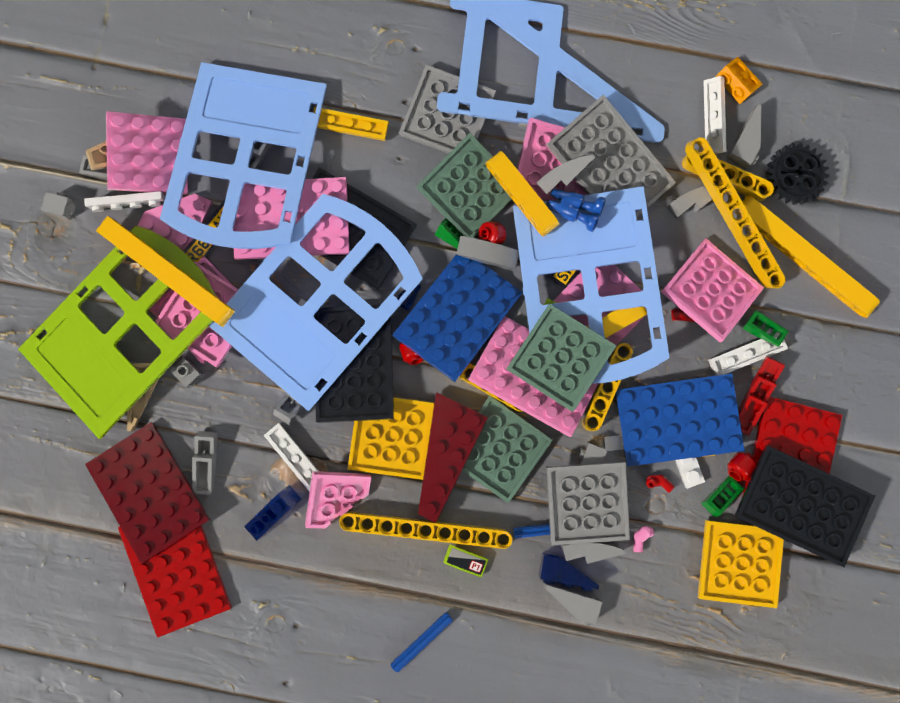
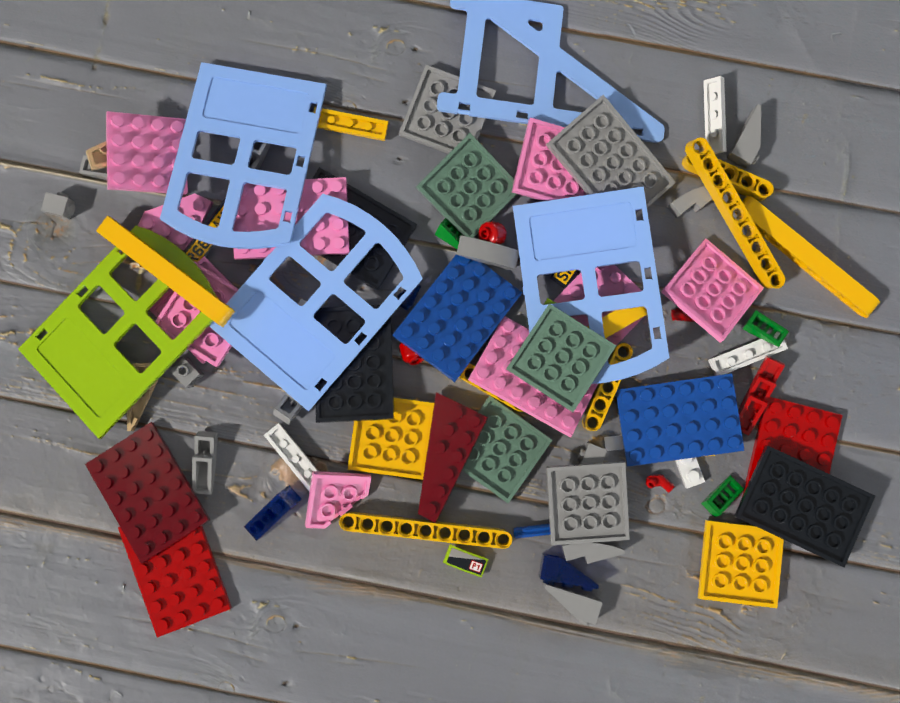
(117, 202): white plate -> none
(421, 642): blue axle -> none
(522, 193): yellow beam -> none
(564, 172): light grey slope -> none
(572, 203): blue piece -> none
(640, 536): bright pink arm -> none
(739, 80): light orange bracket -> none
(741, 466): red head -> none
(797, 157): black gear -> none

